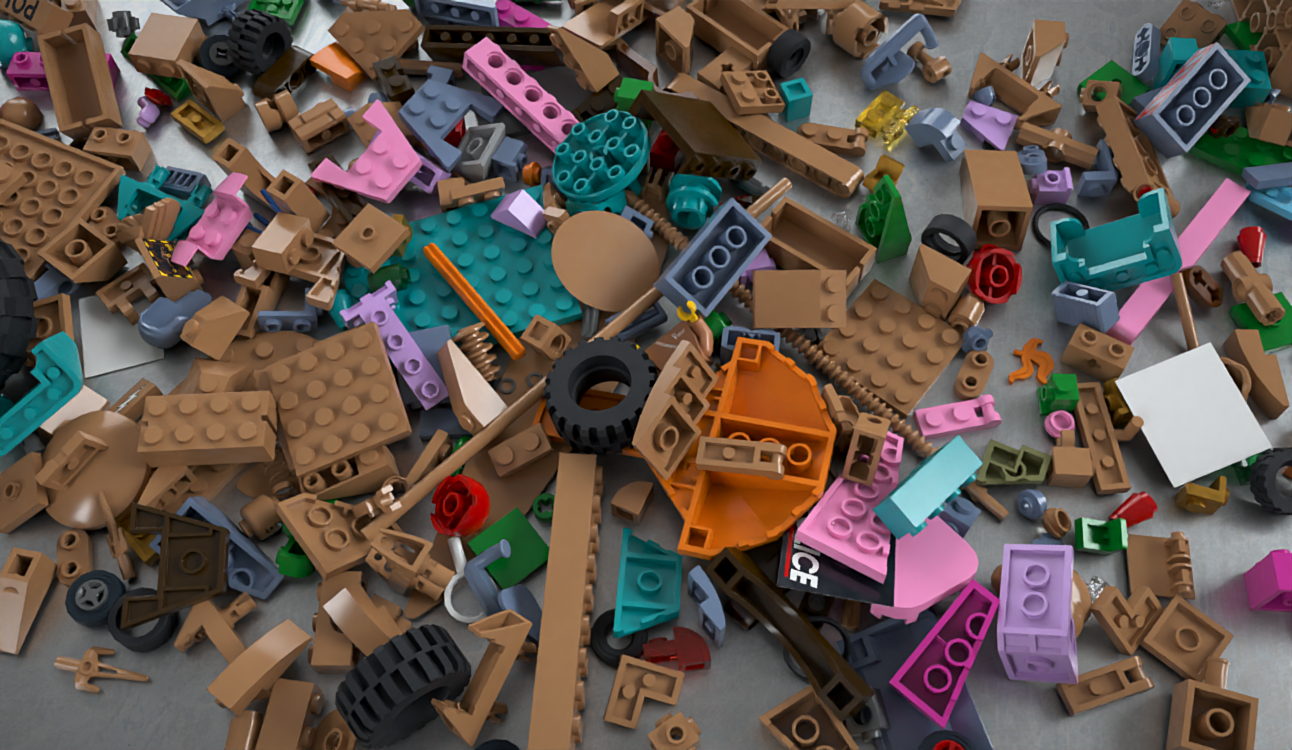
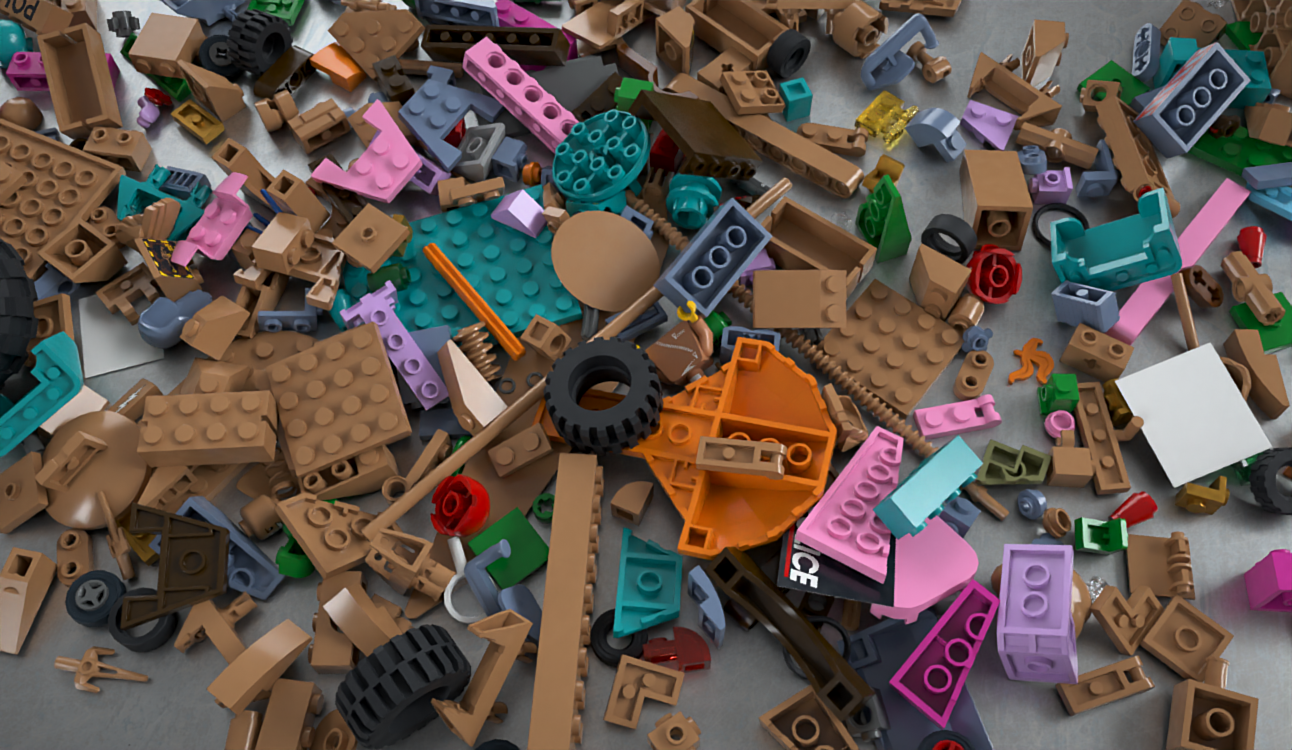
(377, 504): medium nougat plate -> none
(589, 63): medium nougat slope -> none
(673, 409): medium nougat slope -> none
(867, 440): medium nougat torso -> none
(985, 96): sand blue hinge -> none

